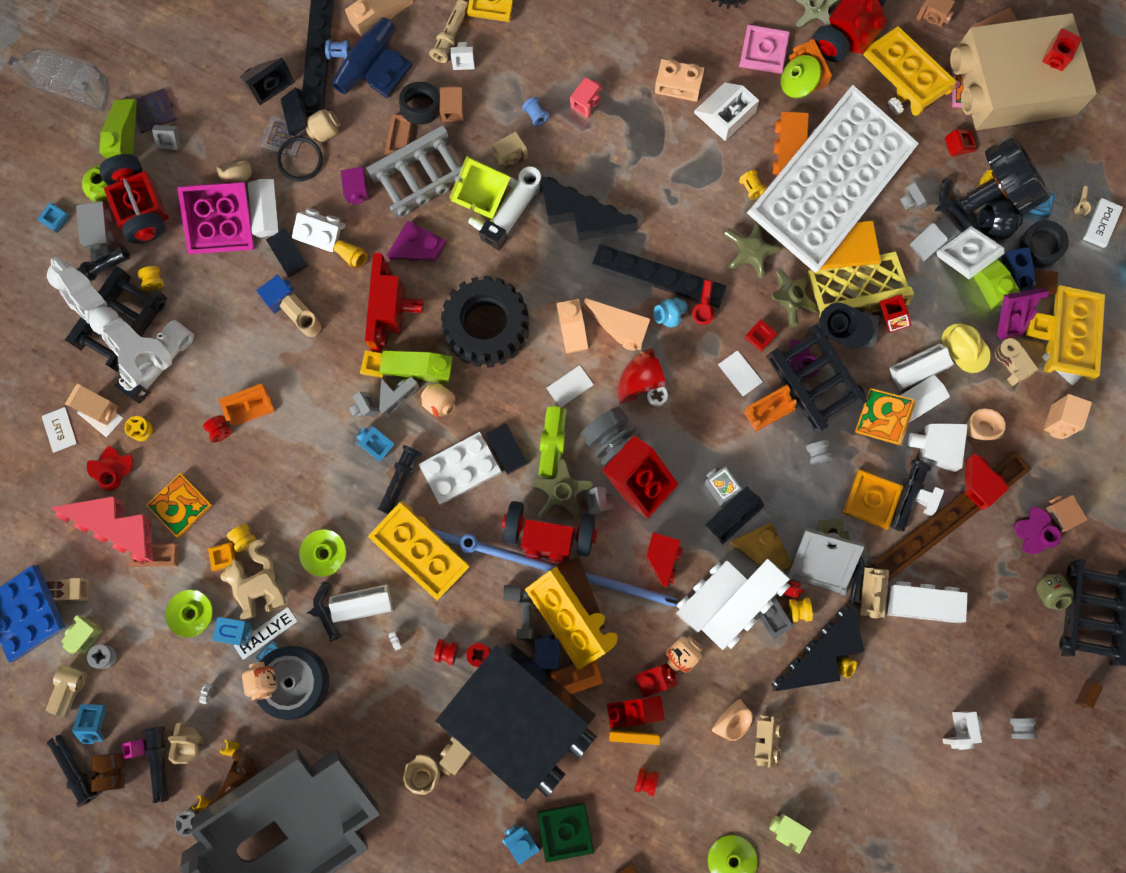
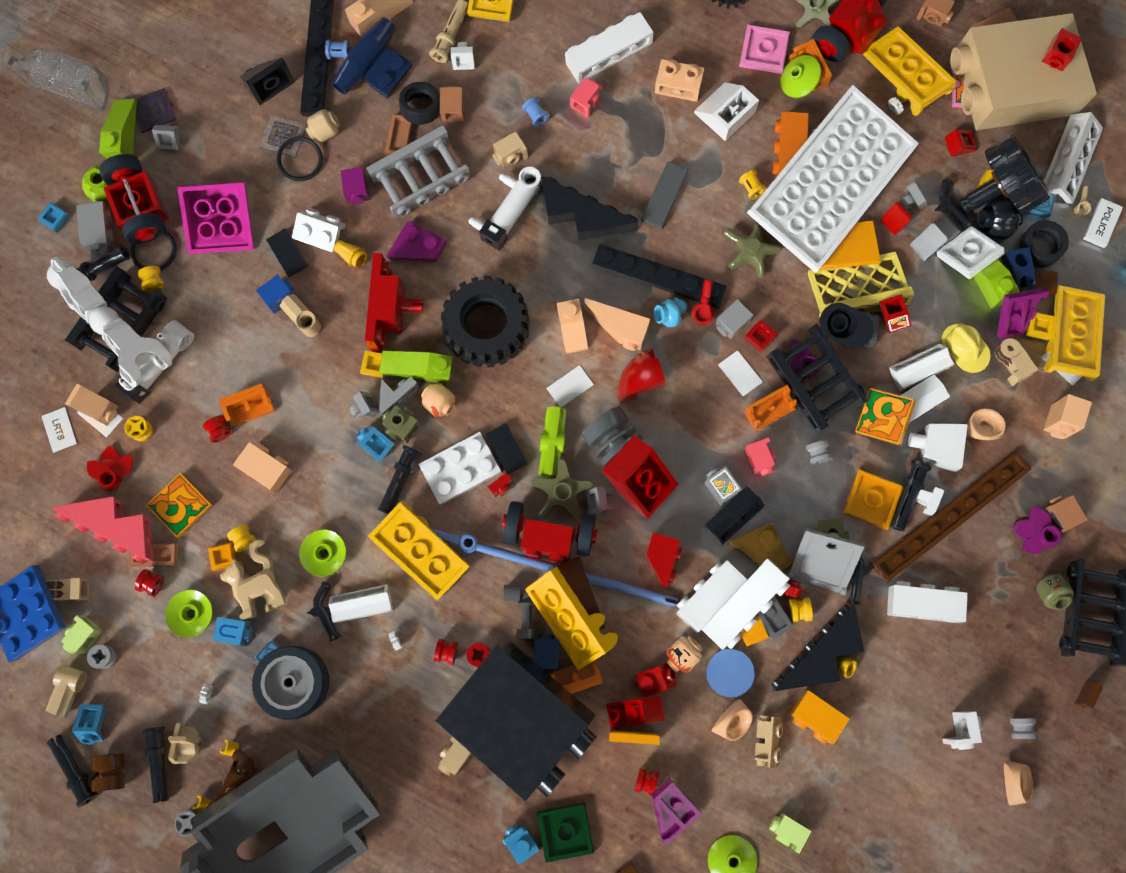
(133, 749): dark pink piece -> none
(149, 582): none -> red wheel
(165, 265): none -> black tyre
(234, 172): tan hair -> none
(259, 681): light nougat head -> none
(262, 467): none -> light nougat brick
(263, 207): white piece -> none
(267, 632): white sticker -> none
(294, 111): black tile -> none
(400, 423): none -> olive brick
(421, 775): tan hair -> none
(480, 186): neon yellow piece -> none
(501, 485): none -> red plate
(609, 47): none -> white brick
(656, 403): white bush -> none
(664, 195): none -> dark grey tile
(673, 811): none -> magenta wing
(730, 673): none -> medium blue tile
(733, 319): none -> light grey brick
(755, 634): none -> light orange tile
(760, 457): none -> coral brick
(792, 296): olive animal -> none
(819, 717): none -> light orange brick
(874, 592): tan hinge -> none
(896, 218): none -> red slope
(982, 483): red slope -> none
(1018, 783): none -> light nougat piece
(1070, 152): none -> white fence

